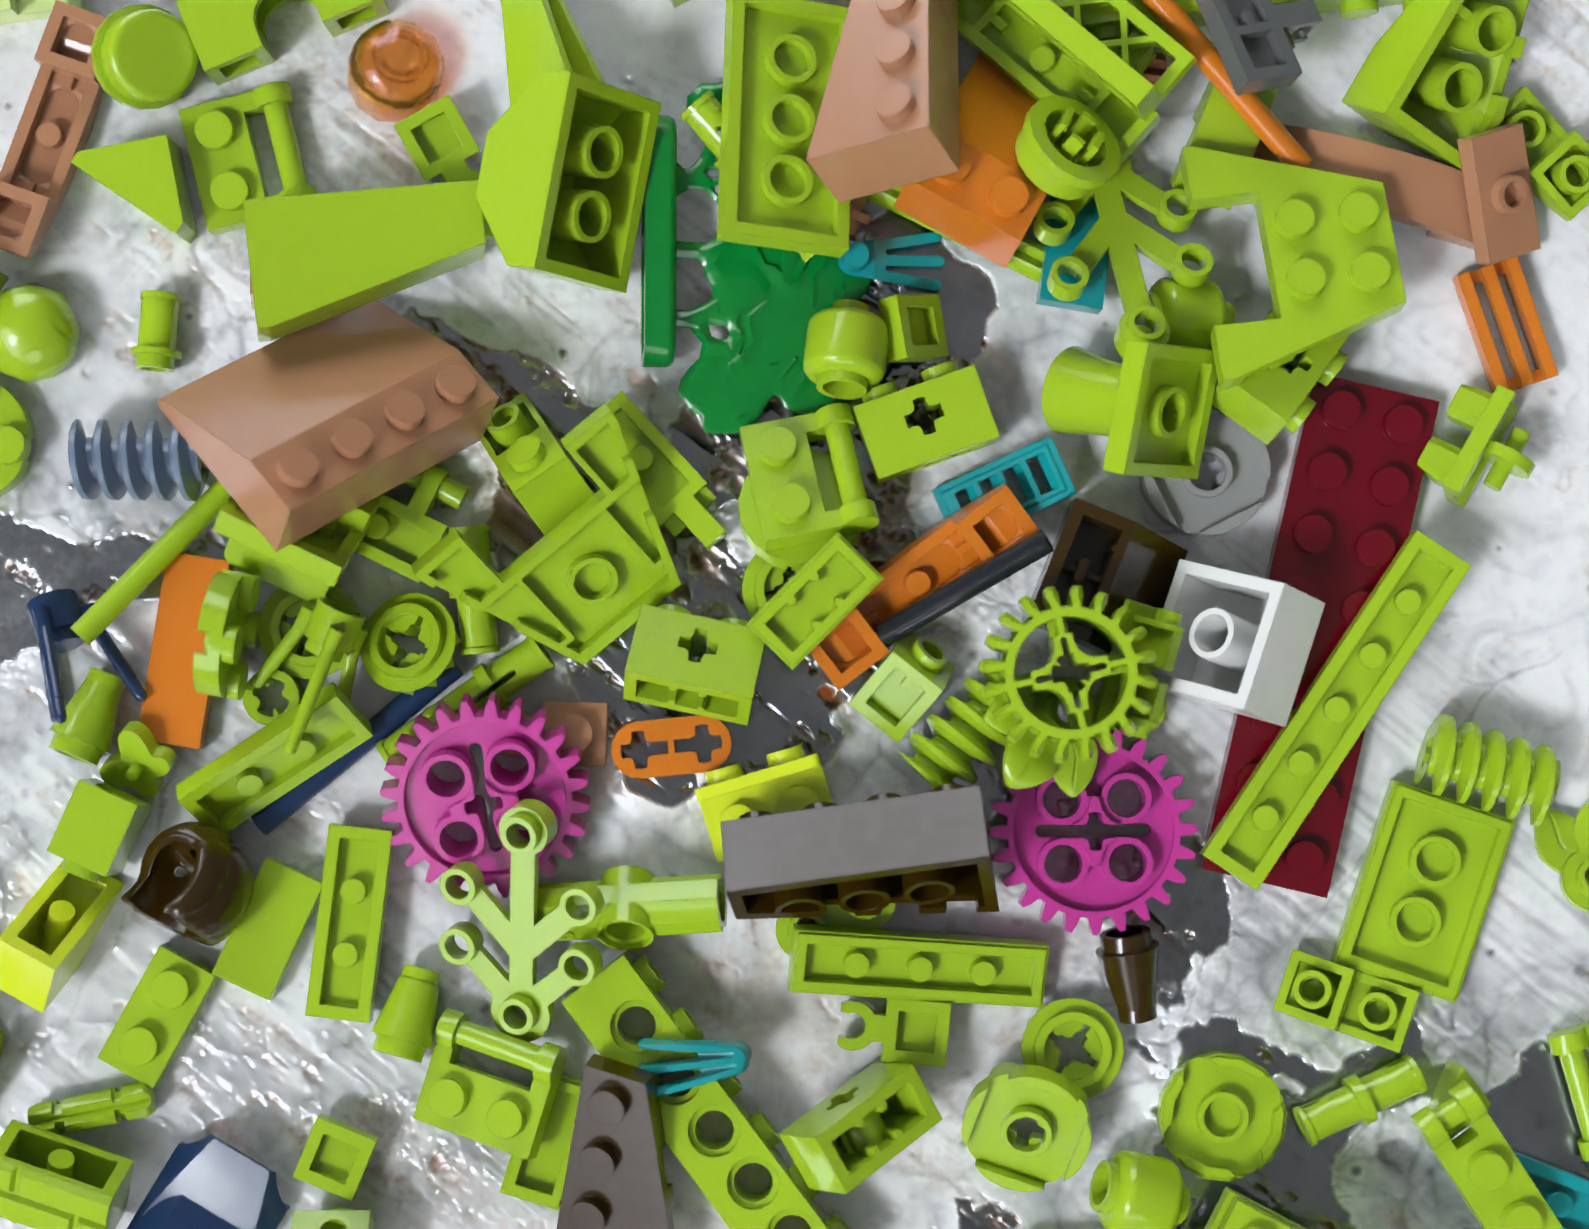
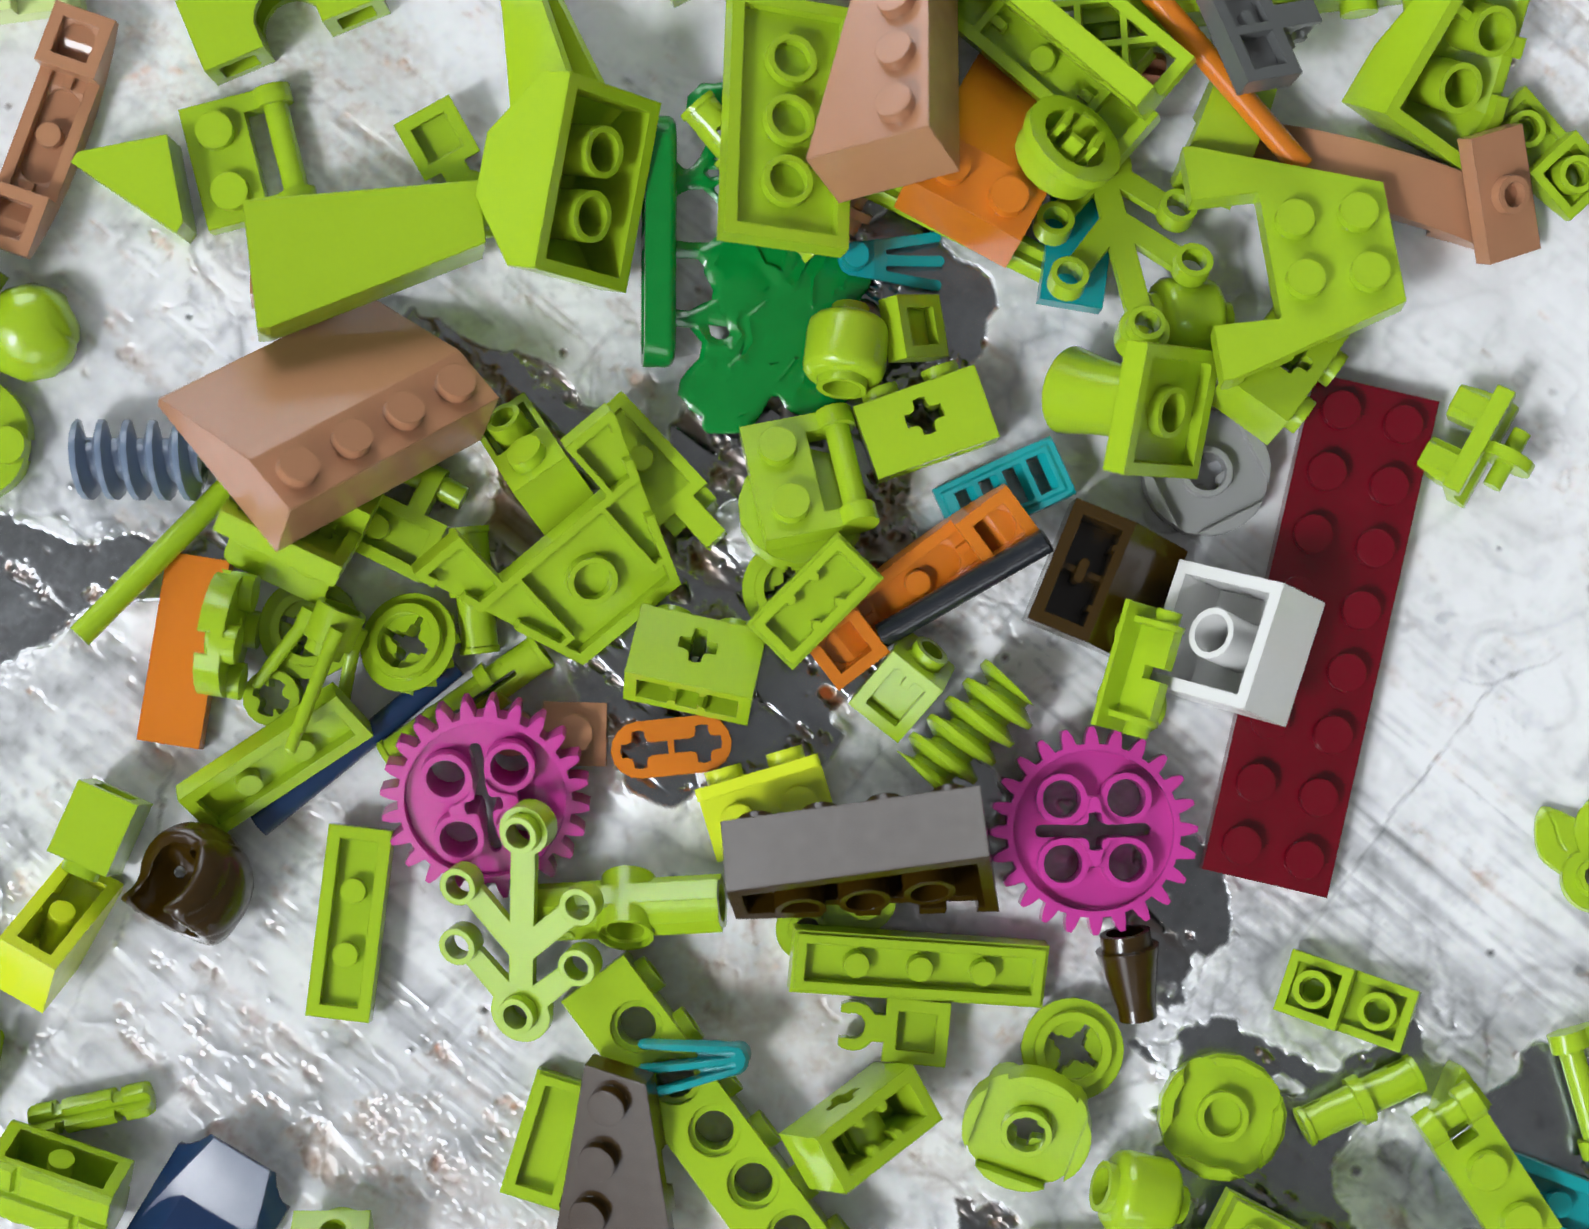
(51, 621): dark blue plant -> none
(89, 718): lime cone -> none
(140, 761): lime piece -> none
(143, 57): lime piece -> none
(157, 332): lime pin -> none
(158, 1016): lime plate -> none
(270, 928): lime tile -> none
(336, 1157): lime plate -> none
(394, 70): clear orange hair -> none
(409, 1015): lime cone -> none
(485, 1104): lime plate -> none
(1024, 771): lime plate -> none
(1073, 705): lime gear -> none
(1335, 709): lime plate -> none
(1422, 891): lime tile -> none
(1489, 766): lime piece -> none
(1527, 318): orange tile -> none

